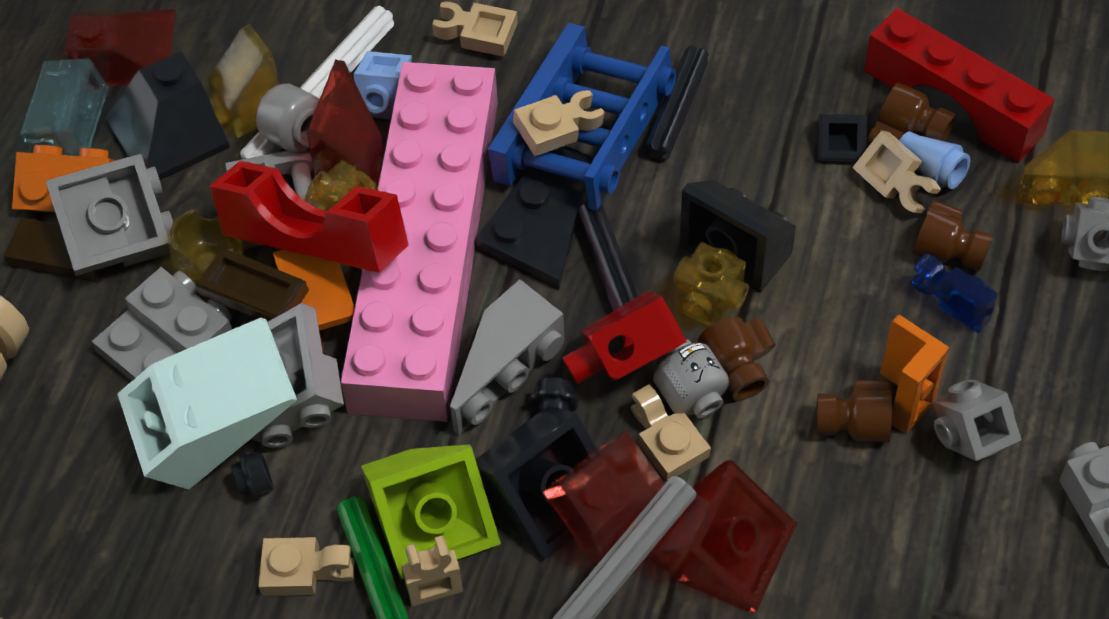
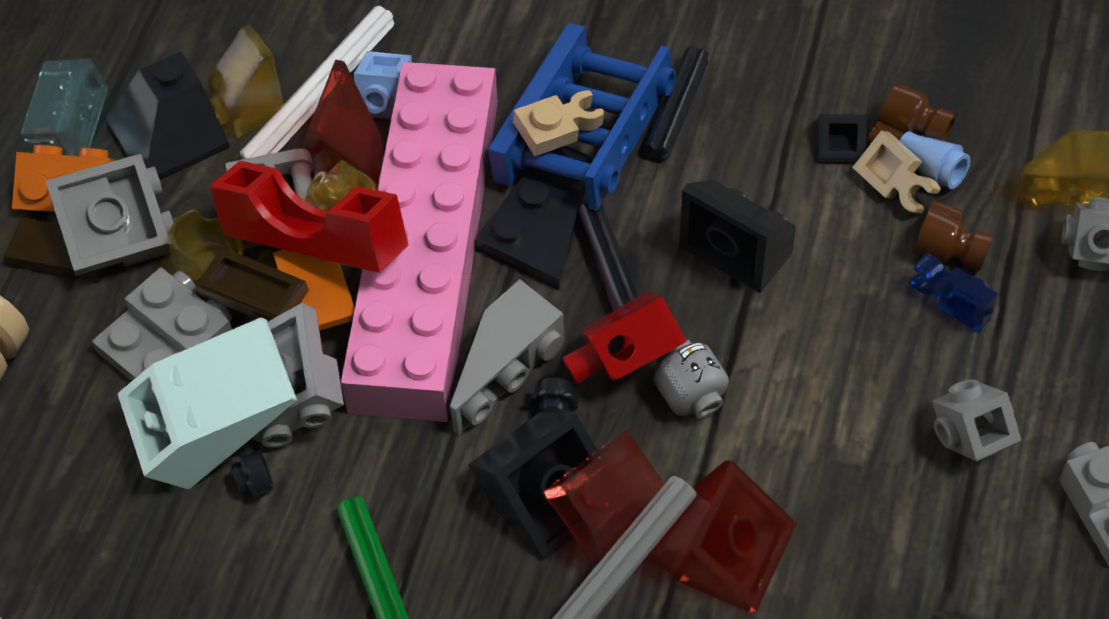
(121, 40): clear red slope -> none
(286, 116): light grey head -> none
(296, 564): tan plate -> none
(431, 496): lime slope -> none
(431, 573): tan plate -> none
(481, 29): tan plate -> none
(668, 440): tan plate -> none
(710, 284): clear yellow brick -> none
(735, 348): reddish brown piece -> none
(863, 415): reddish brown piece -> none
(916, 366): orange panel -> none
(1002, 106): red arch -> none

